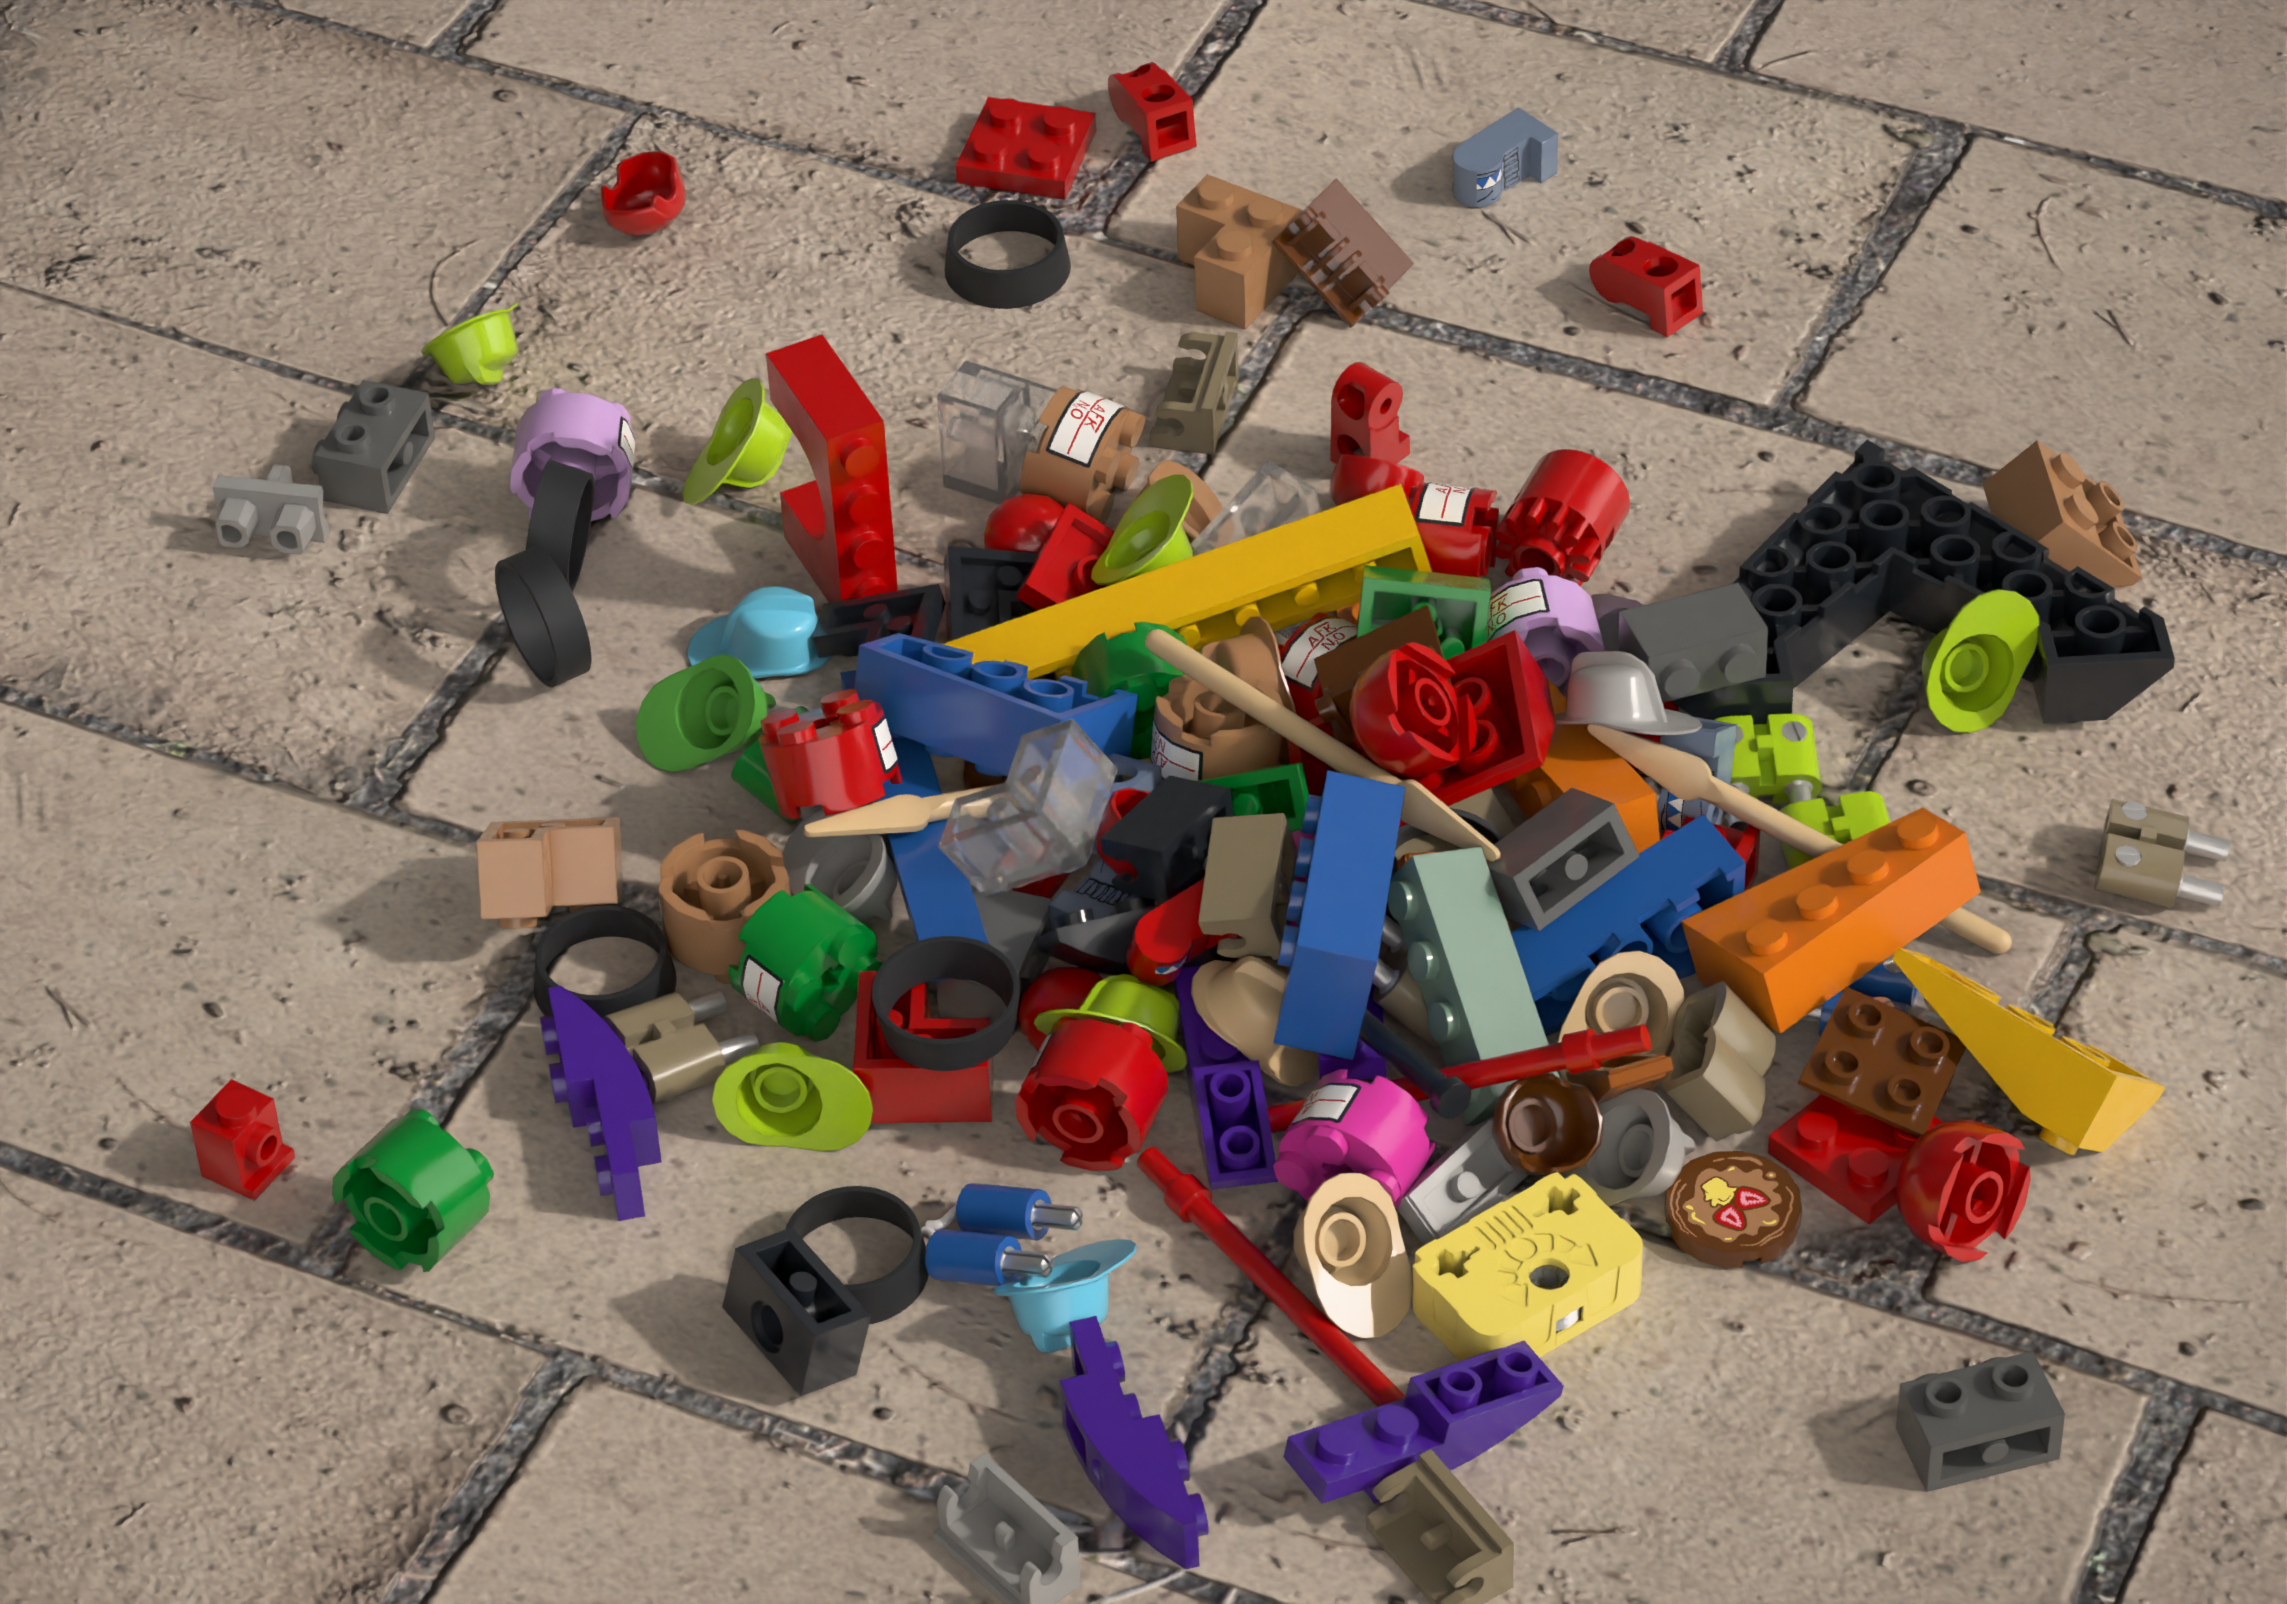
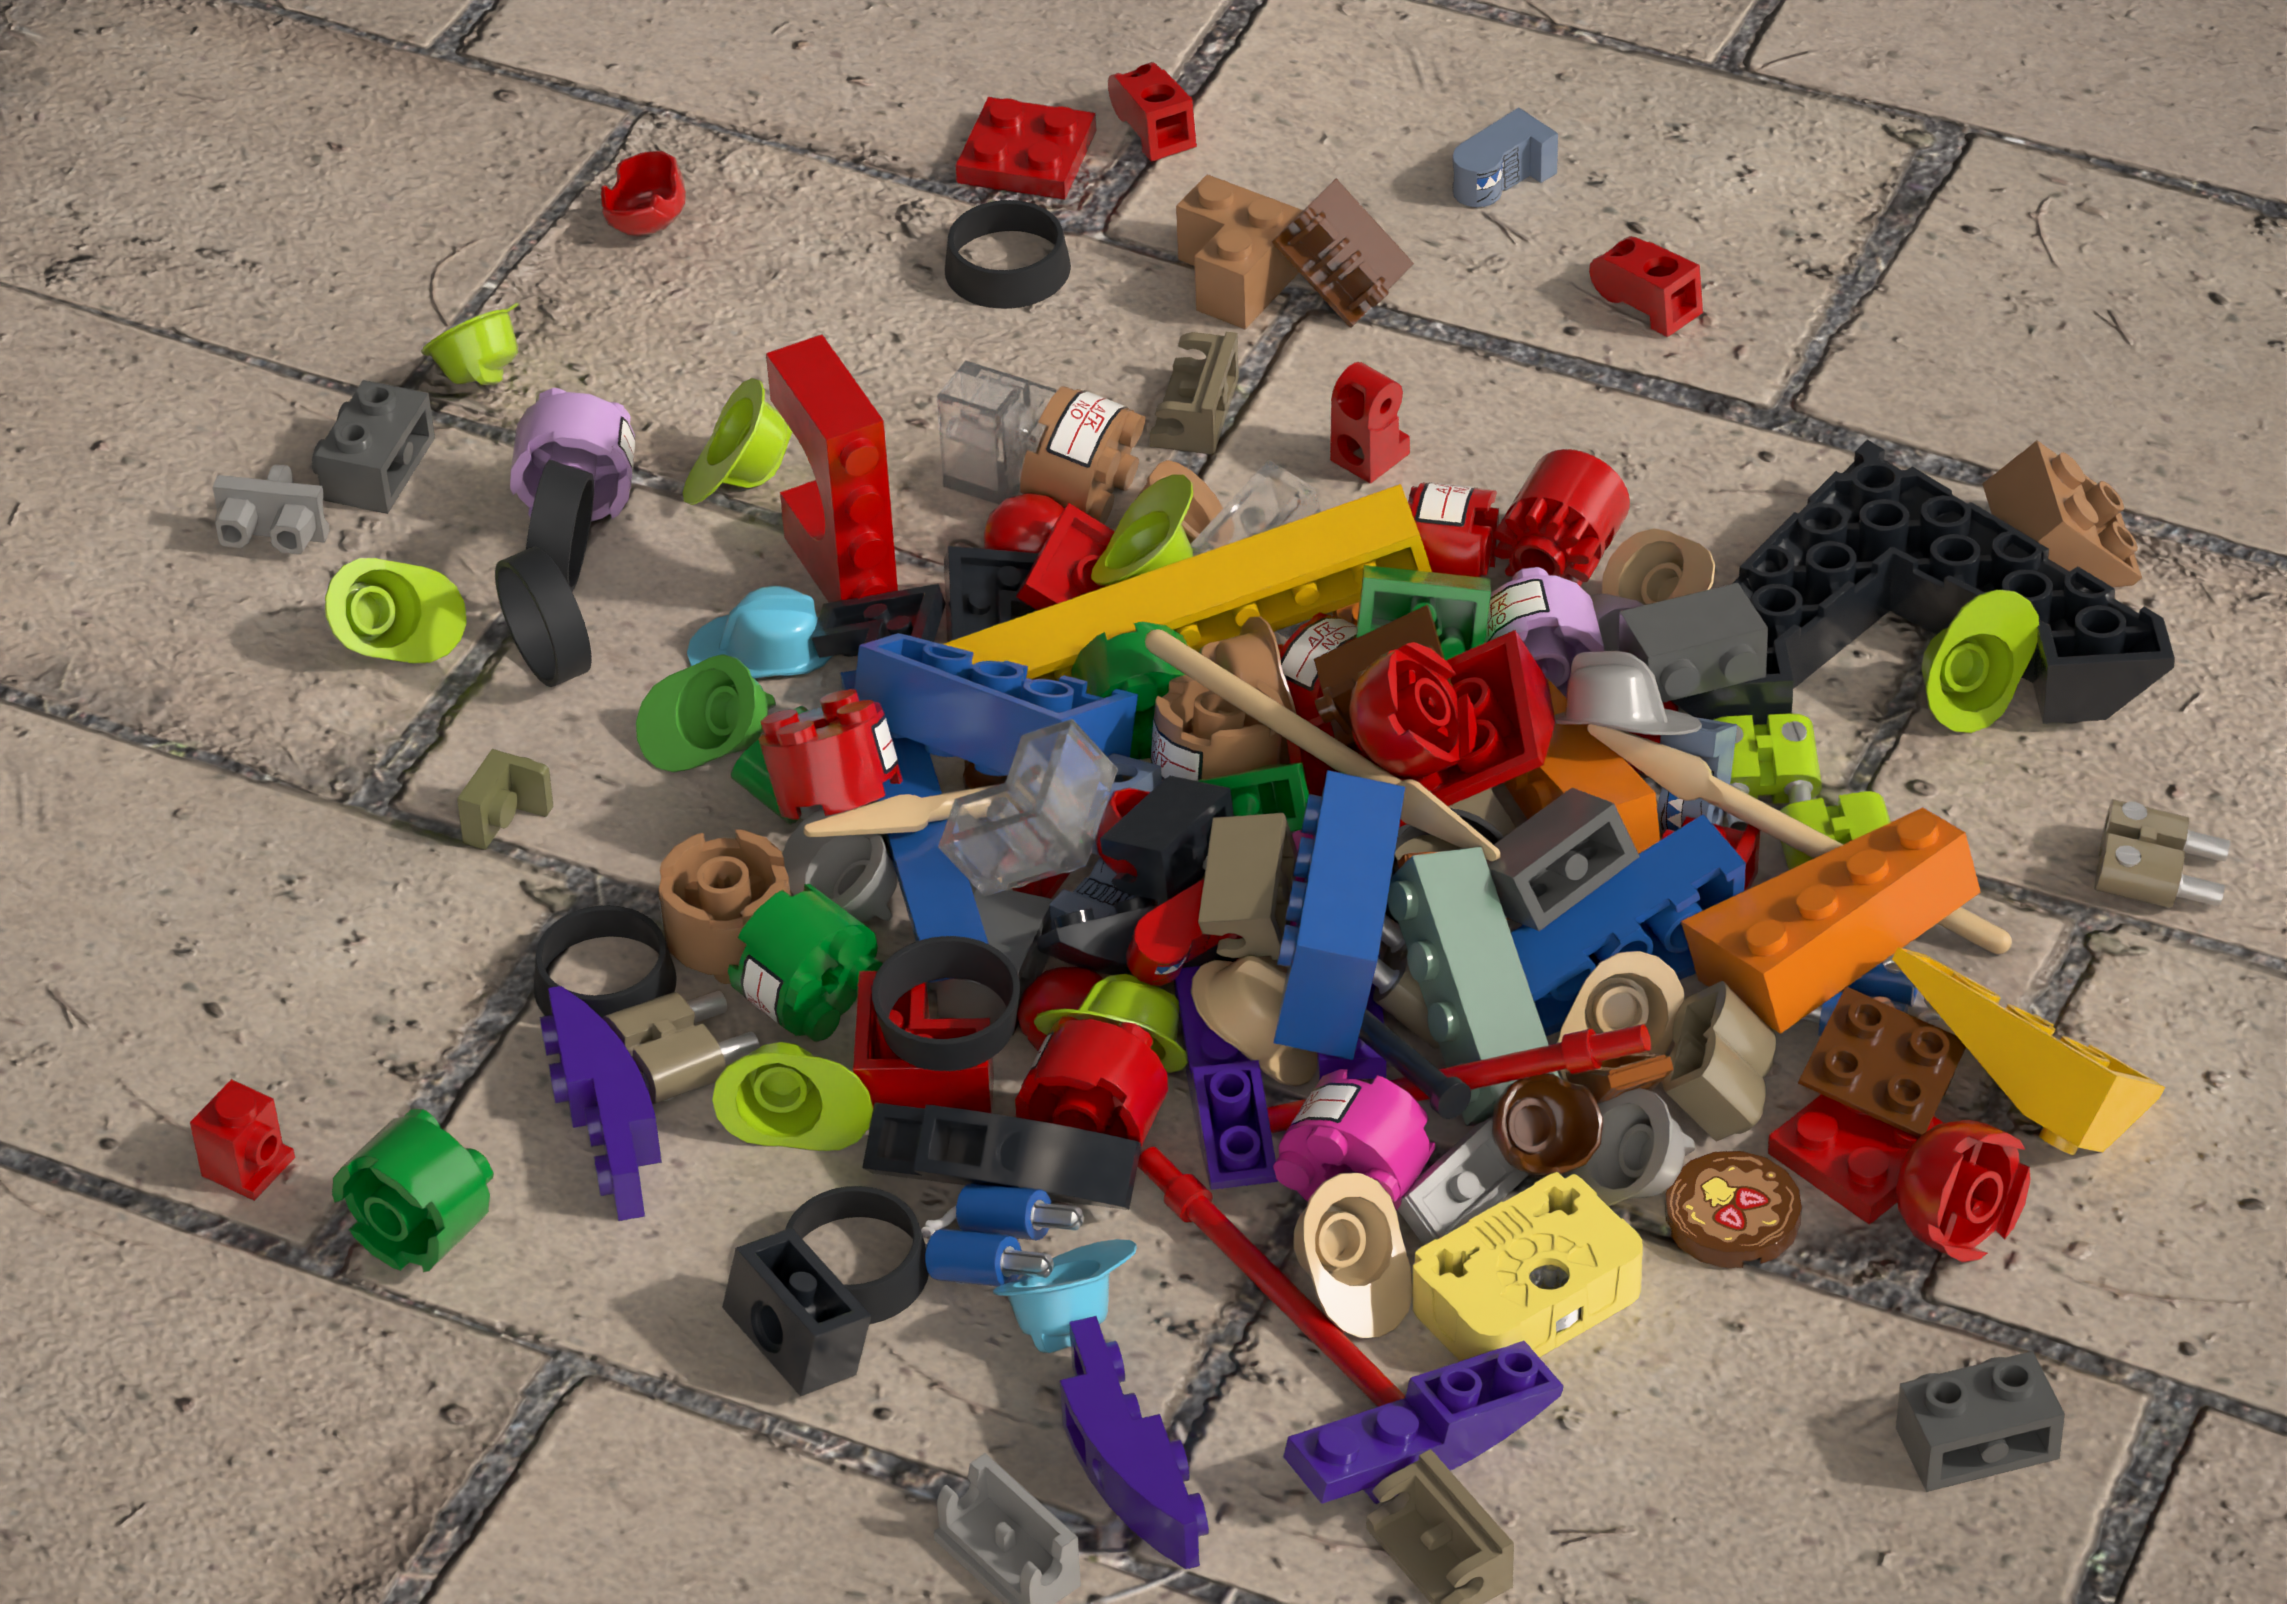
(395, 610): none -> lime piece
(497, 790): none -> olive bracket
(545, 865): medium nougat brick -> none
(1001, 1151): none -> black slope
(1362, 476): red hair -> none
(1658, 567): none -> tan piece

